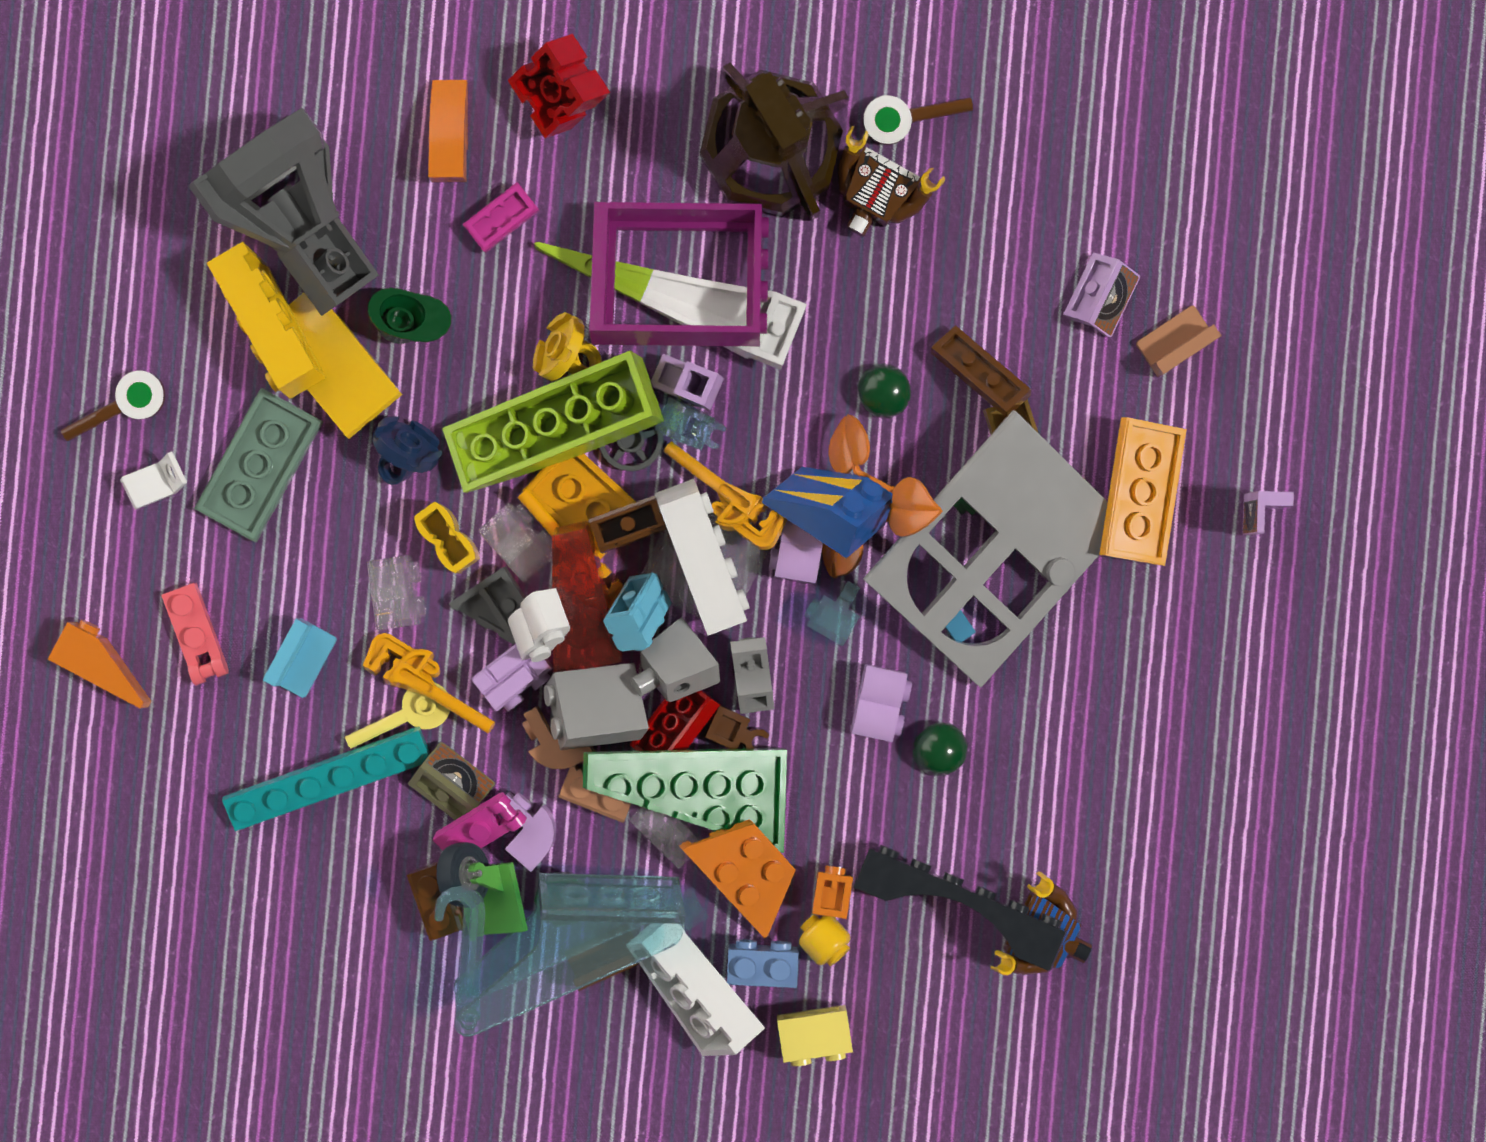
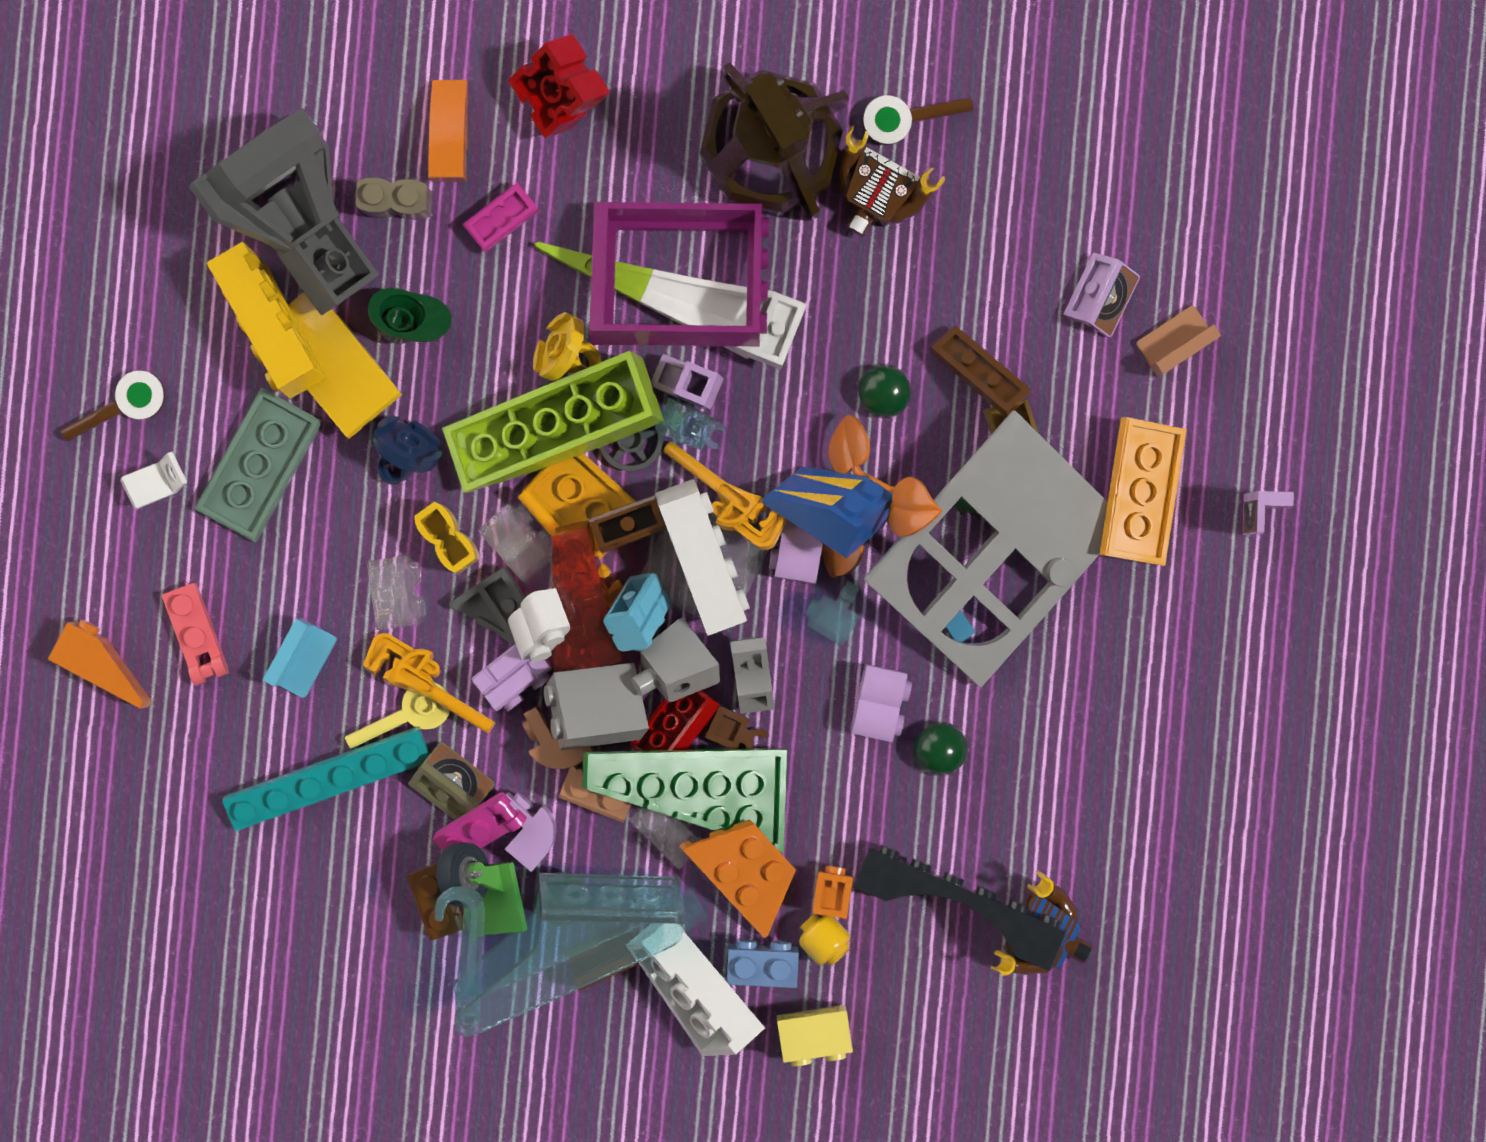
(385, 199): none -> dark tan brick

